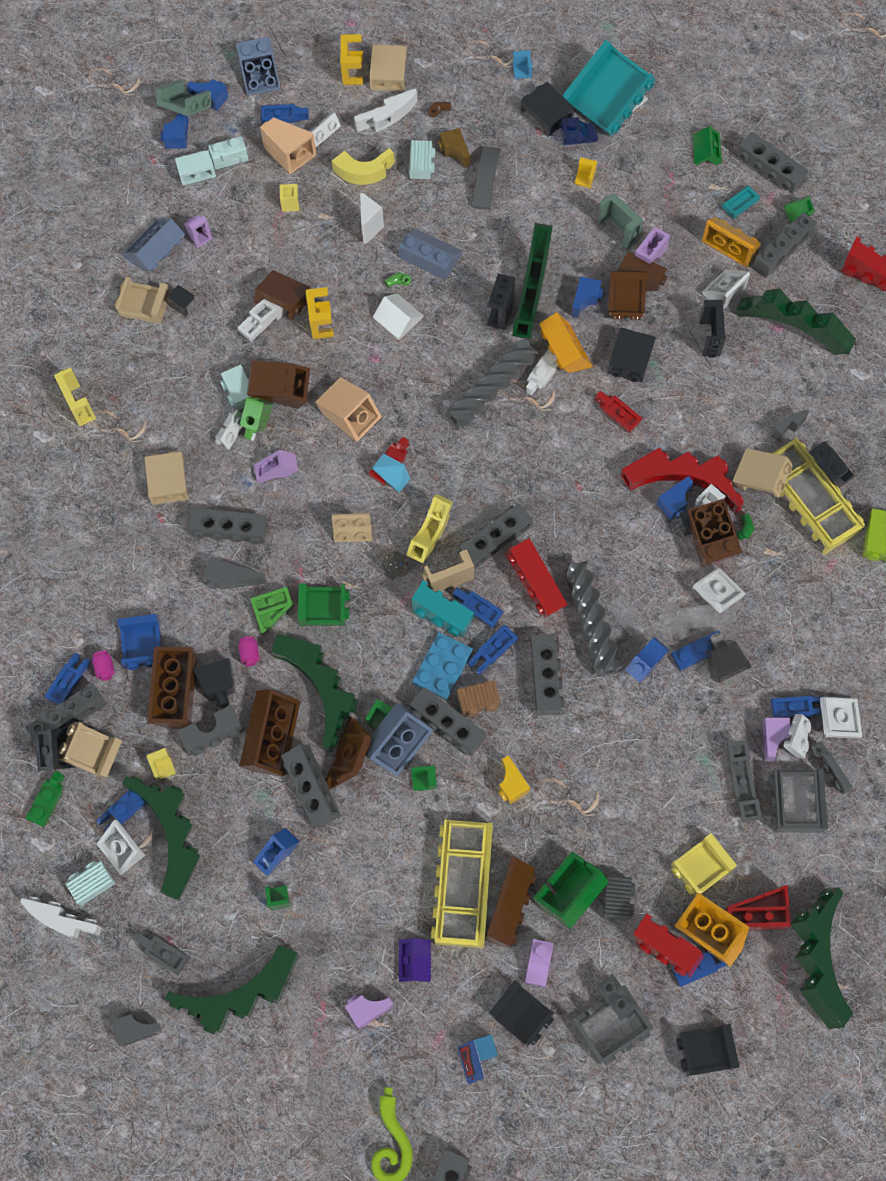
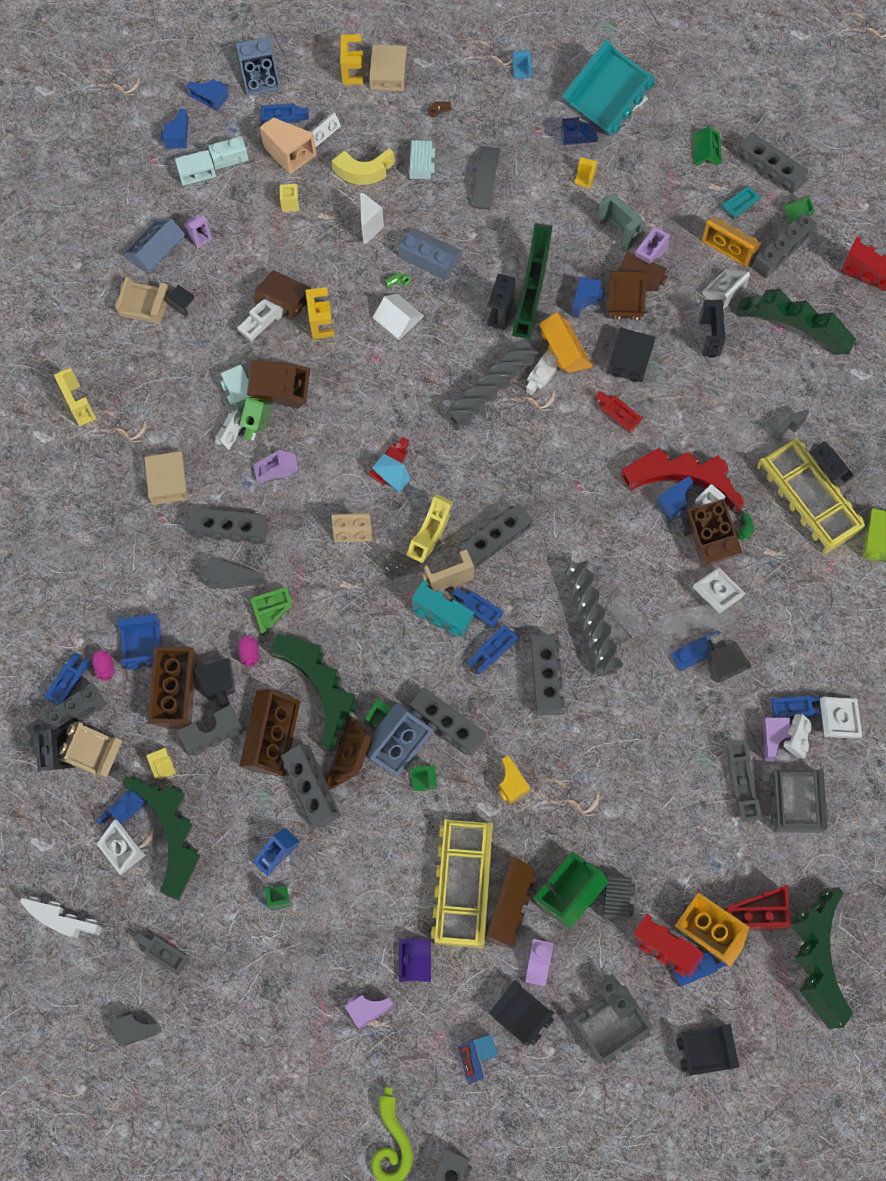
(46, 800): green hinge -> none
(90, 882): light aqua brick -> none
(173, 97): sand green panel -> none
(216, 1009): dark green arch -> none
(322, 605): green panel -> none
(349, 408): light nougat slope -> none
(393, 110): white slope -> none
(442, 666): dark azure plate -> none
(454, 146): pearl gold arch -> none
(478, 698): medium nougat brick -> none
(535, 578): red wedge -> none
(547, 107): black panel -> none
(647, 659): blue arch -> none
(703, 865): light yellow panel -> none
(763, 472): tan panel -> none
(831, 766): dark grey hinge -> none

